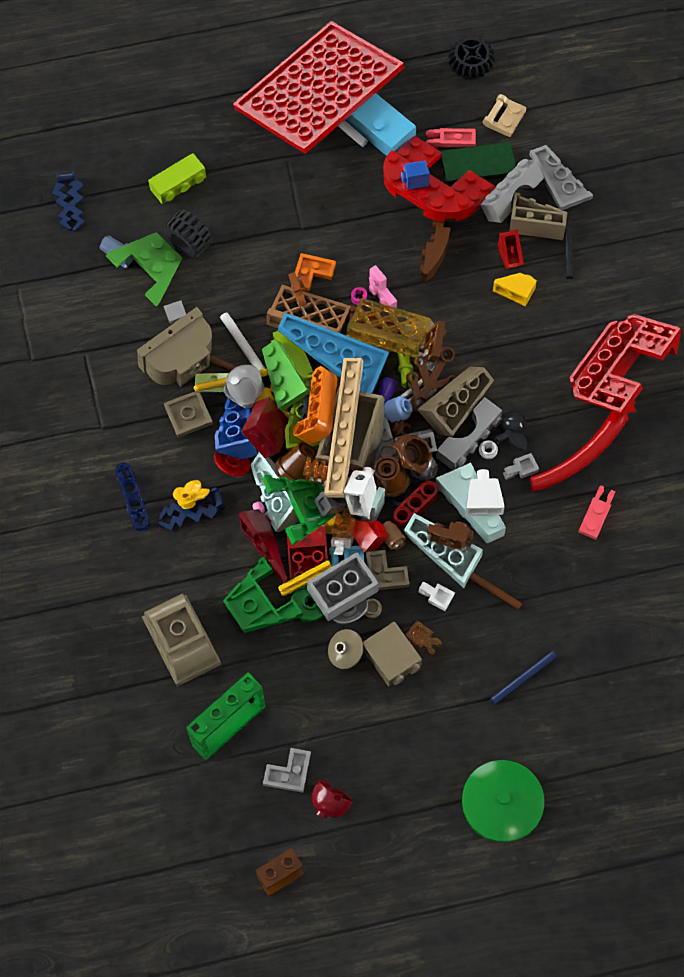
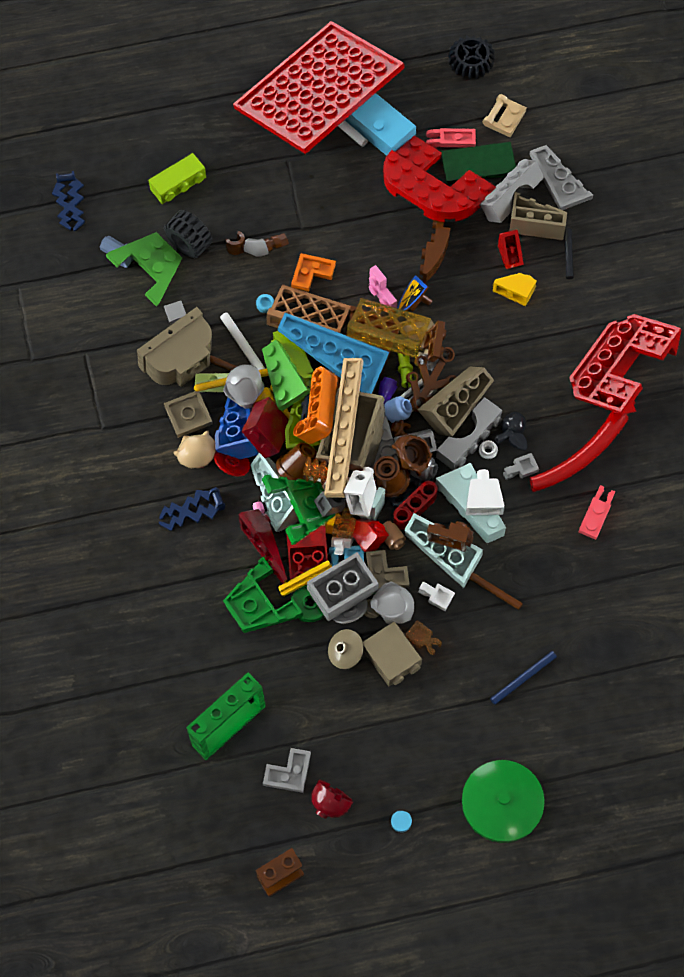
(132, 496): clear blue beam -> none
(181, 639): dark tan container -> none
(190, 494): yellow plate -> none
(196, 450): none -> tan helmet
(255, 247): none -> reddish brown piece
(264, 302): none -> medium azure tile
(297, 284): dark orange plate -> none
(359, 290): dark pink bush -> none
(393, 603): none -> light grey helmet
(401, 821): none -> medium azure tile
(414, 295): none -> shield
(415, 175): blue brick -> none

